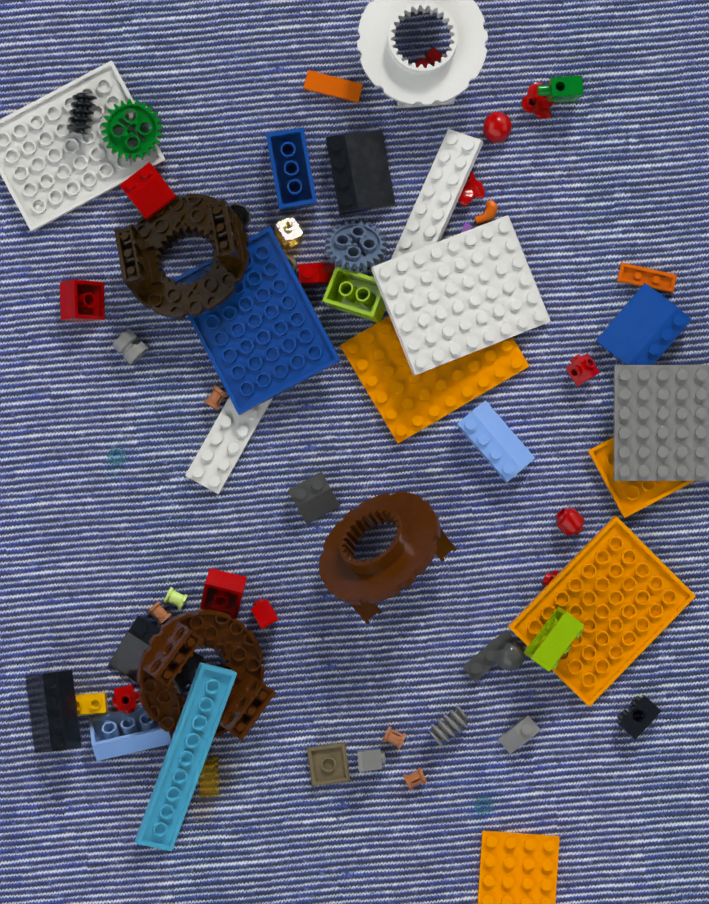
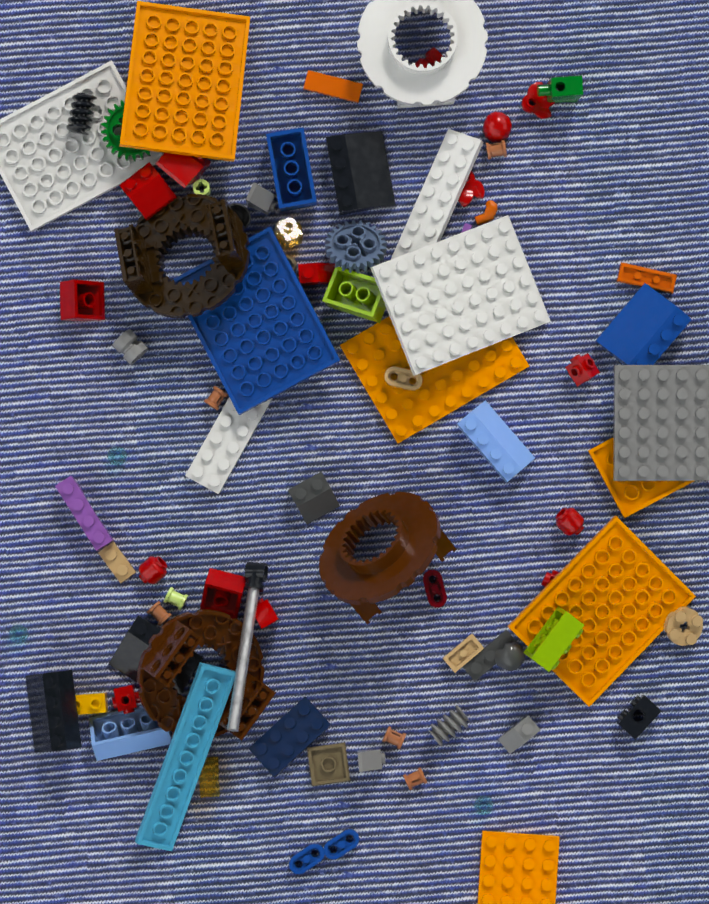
(12, 632): none -> clear light blue plate
(84, 513): none -> medium lavender arch
(117, 562): none -> tan plate
(152, 570): none -> red head
(183, 168): none -> red slope
(185, 81): none -> light orange plate
(201, 182): none -> yellowish green bush
(255, 575): none -> flat silver piece
(261, 199): none -> light grey slope
(290, 737): none -> dark blue plate
(307, 858): none -> blue plate
(341, 843): none -> blue plate
(403, 378): none -> tan plate
(434, 588): none -> dark red plate
(463, 653): none -> tan plate
(496, 149): none -> nougat bush
(691, 633): none -> tan plate

